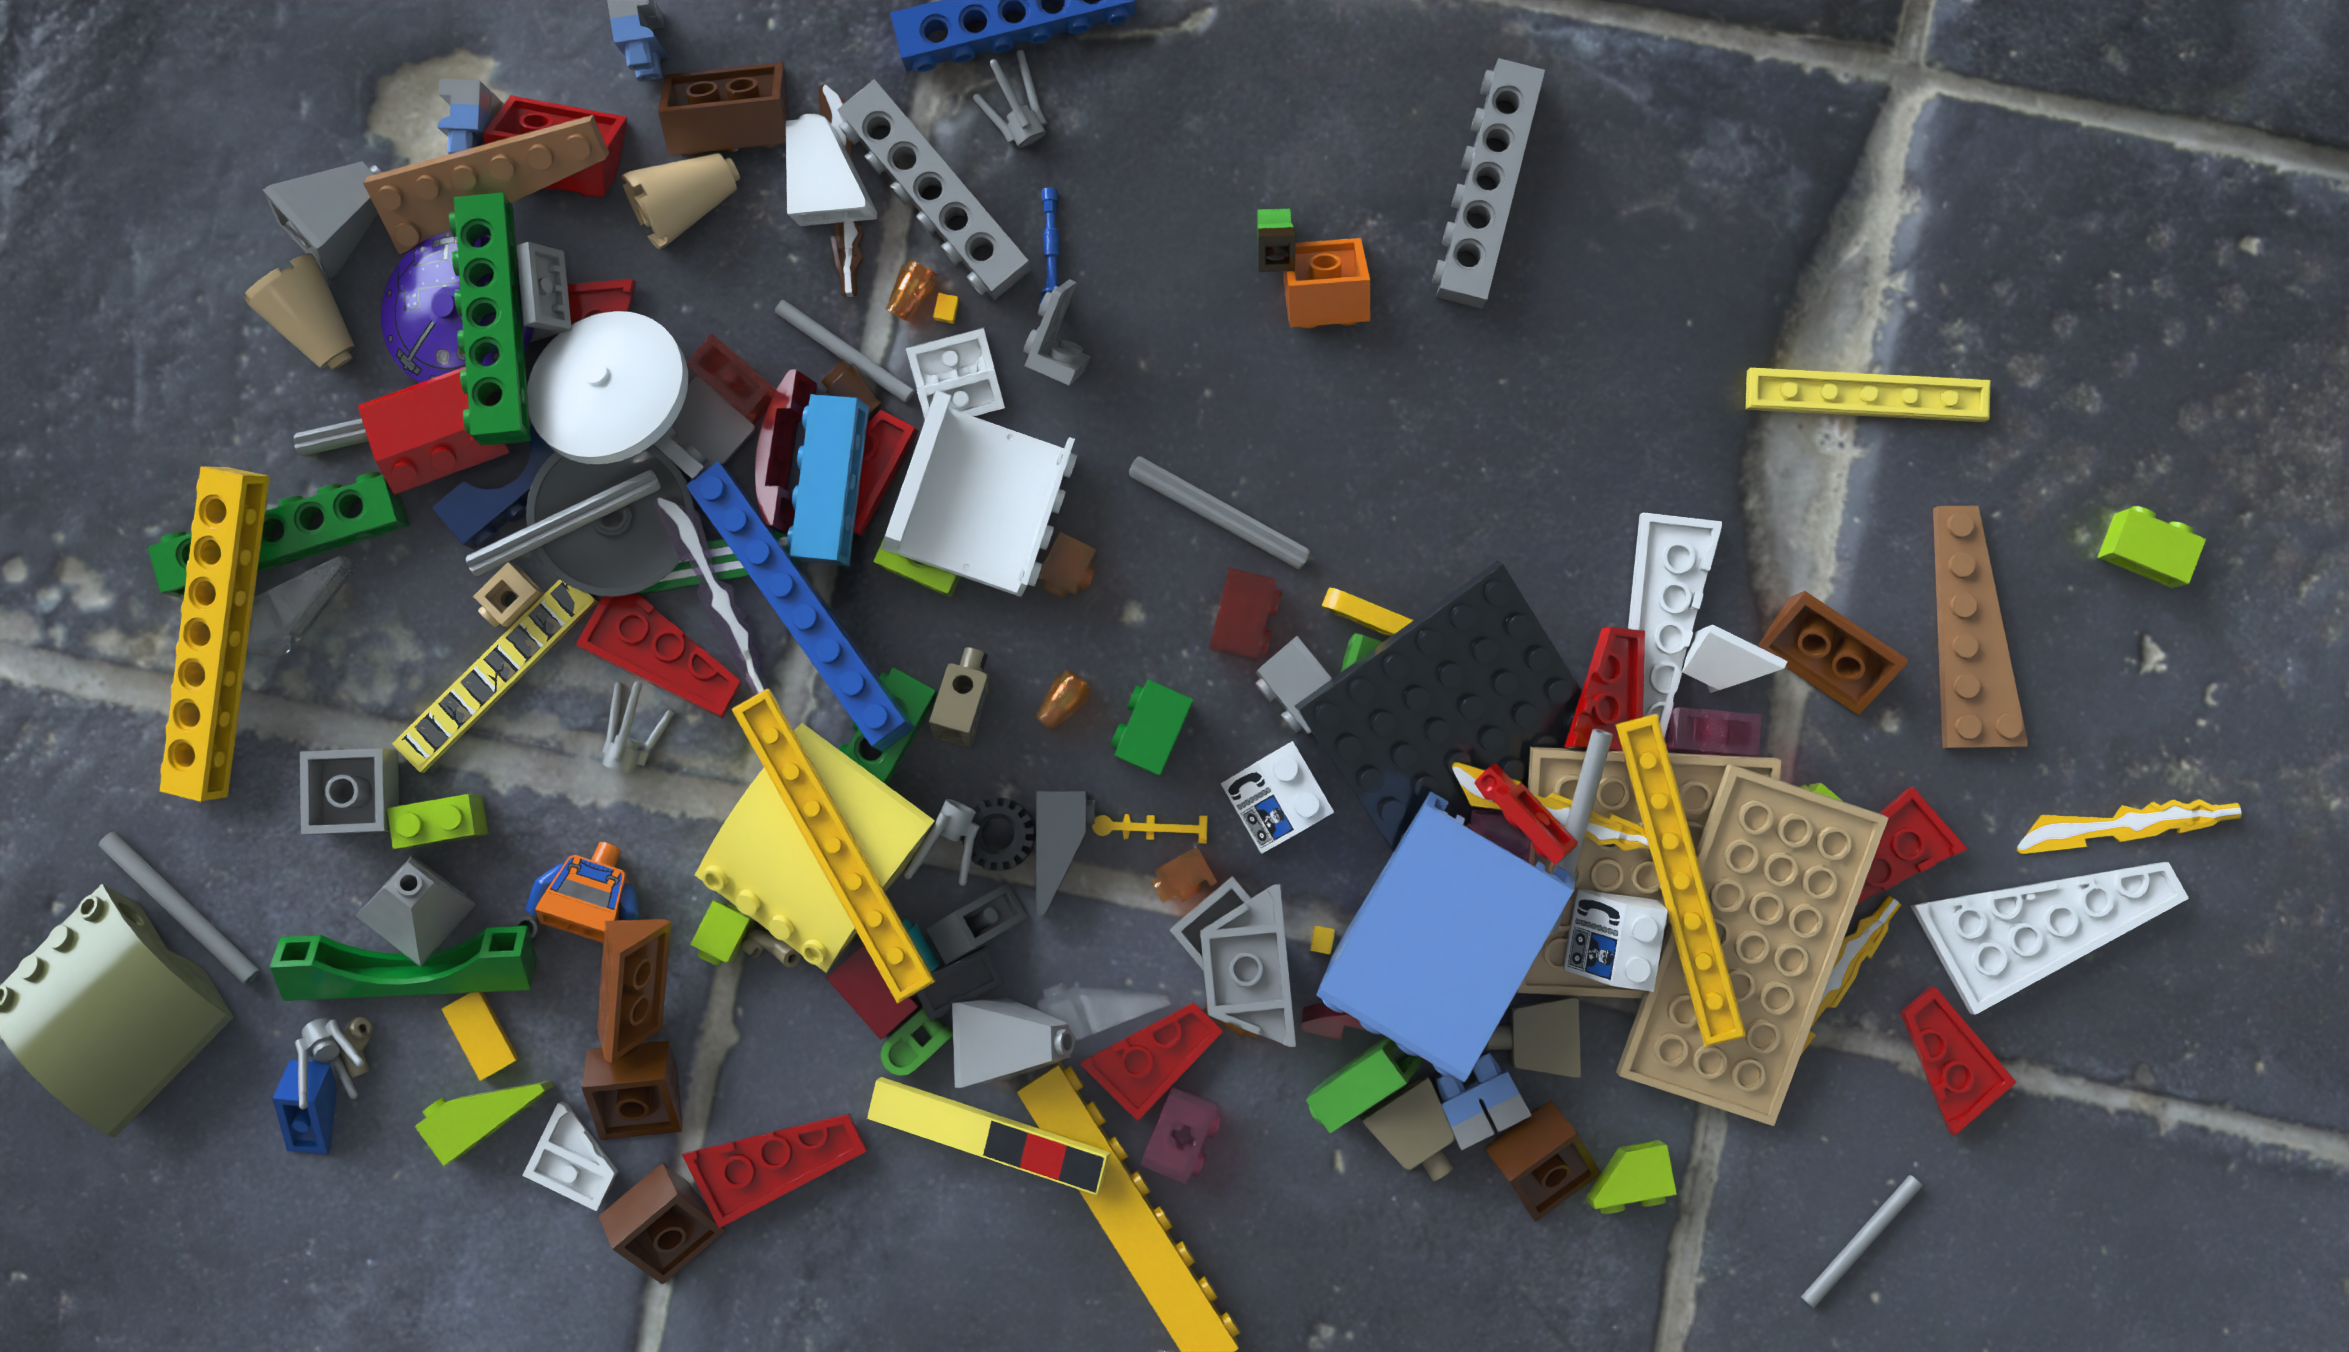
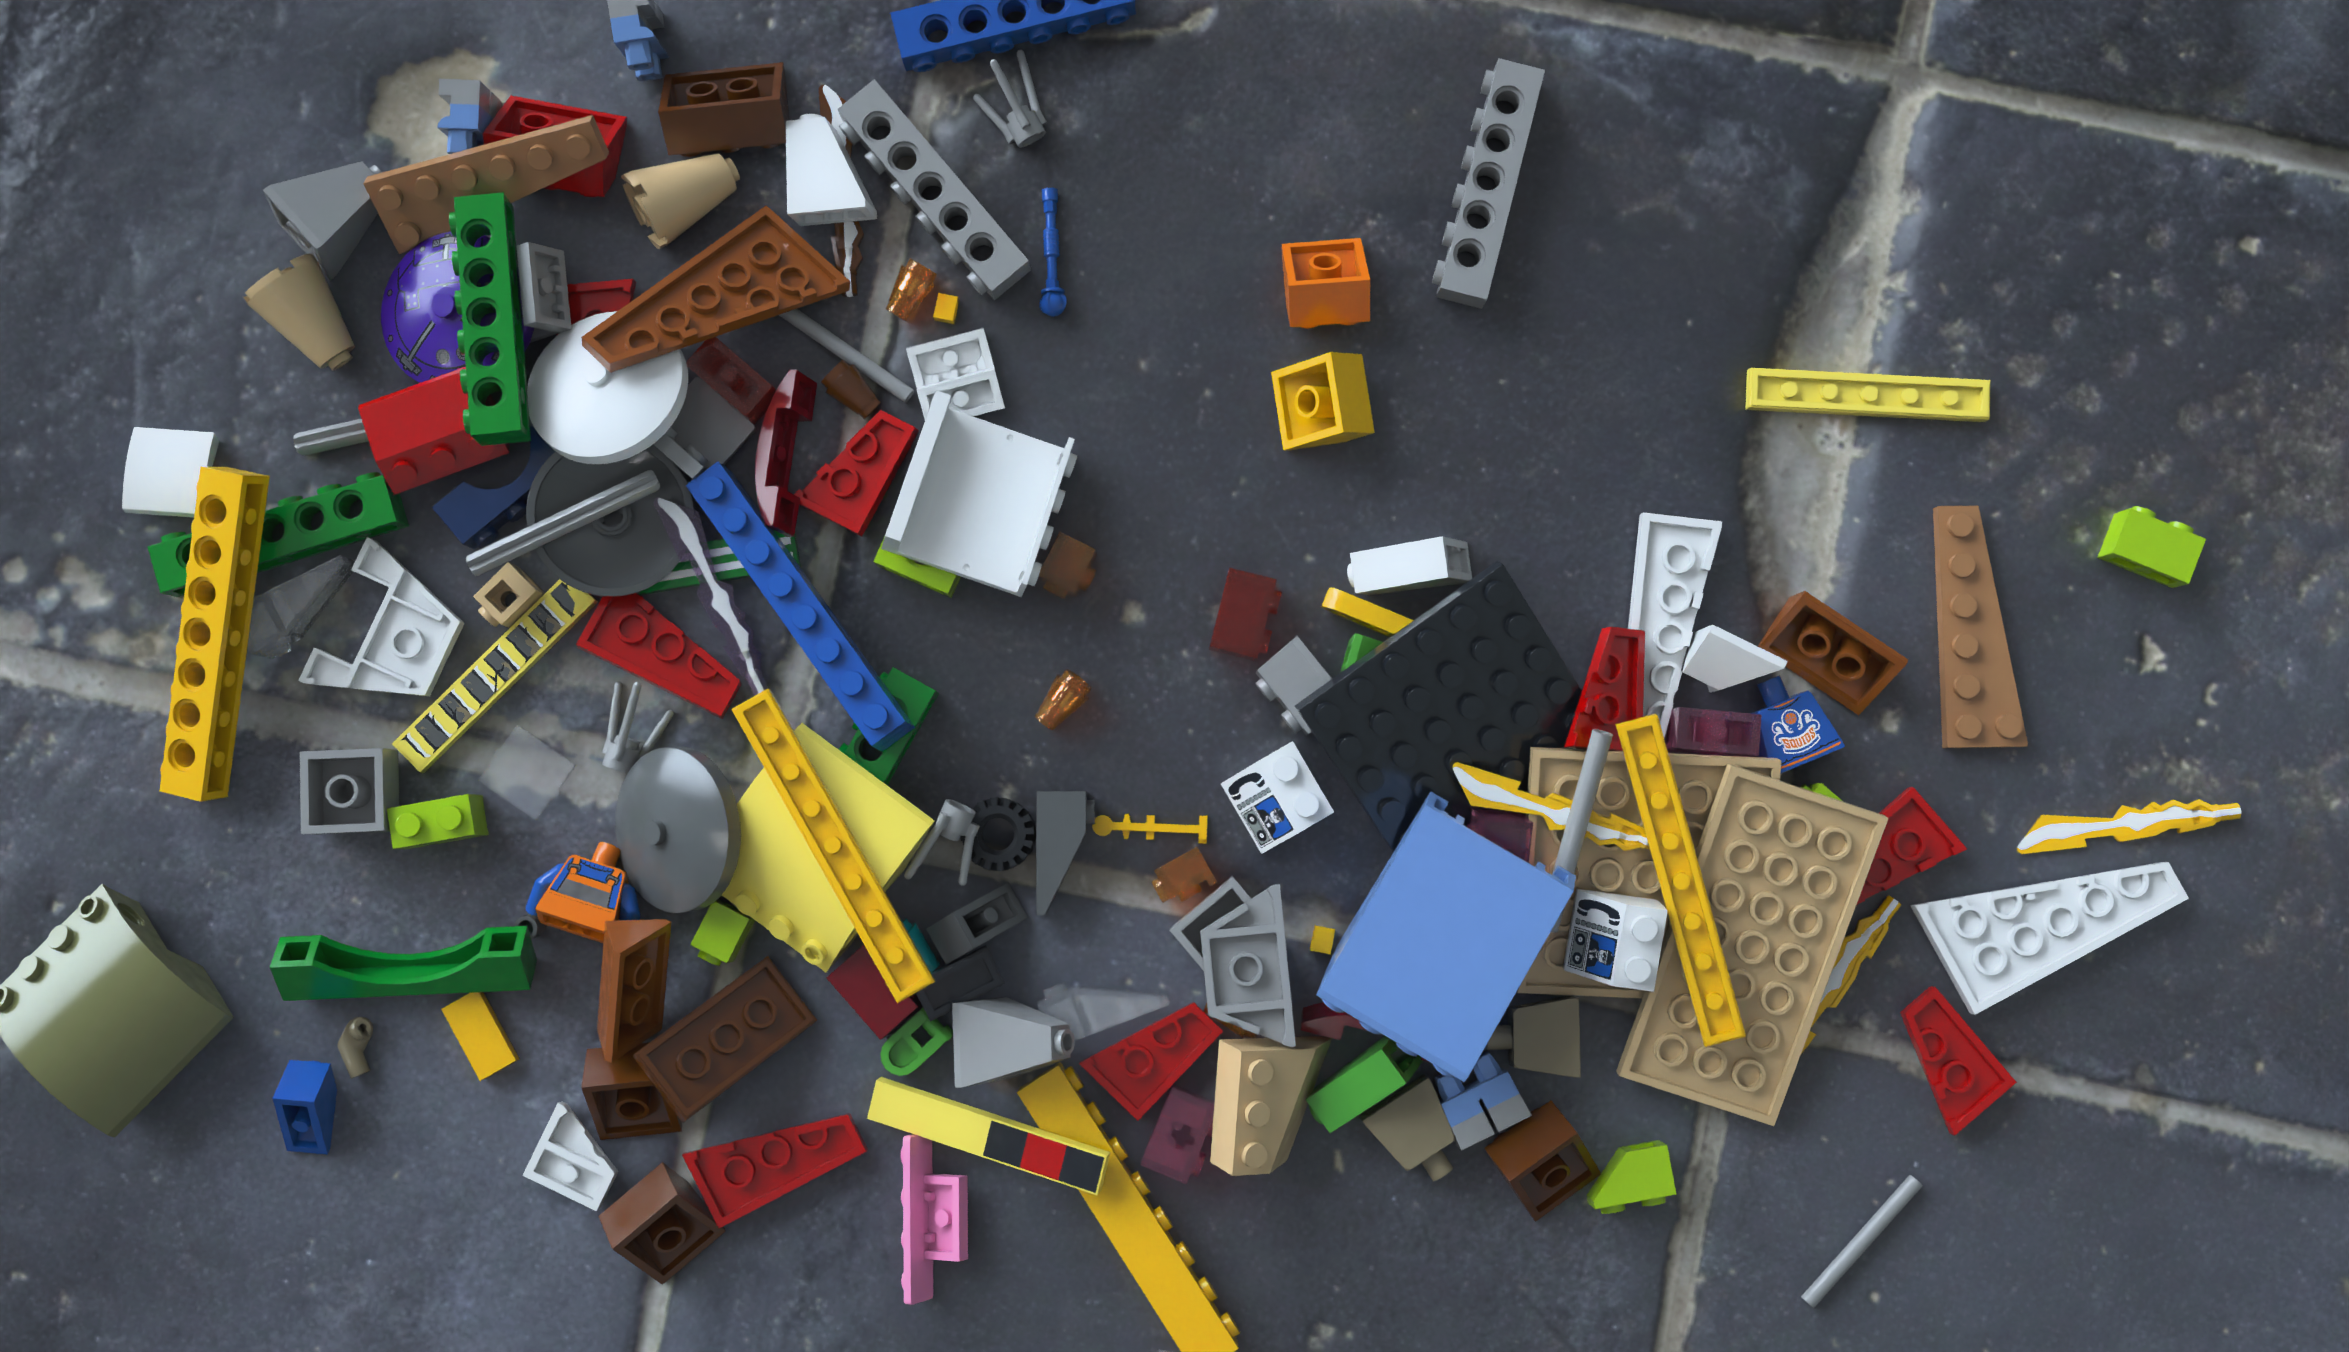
(165, 470): none -> white slope
(179, 908): light grey piece -> none
(322, 1041): light grey plant -> none
(405, 642): none -> white wing
(416, 910): light grey slope -> none
(464, 1122): lime slope -> none
(527, 772): none -> clear piece
(677, 829): none -> dark grey dish
(724, 1039): none -> reddish brown tile
(733, 283): none -> dark orange wing
(760, 940): dark tan arm -> none
(828, 479): dark azure brick -> none
(932, 1218): none -> bright pink bracket
(956, 714): dark tan torso -> none
(1054, 359): light grey bracket -> none
(1152, 727): green brick -> none
(1219, 512): light grey axle -> none
(1261, 1100): none -> tan wedge
(1277, 237): dark brown leg -> none
(1322, 401): none -> yellow slope
(1410, 566): none -> white slope
(1526, 813): red hinge -> none
(1793, 726): none -> blue torso

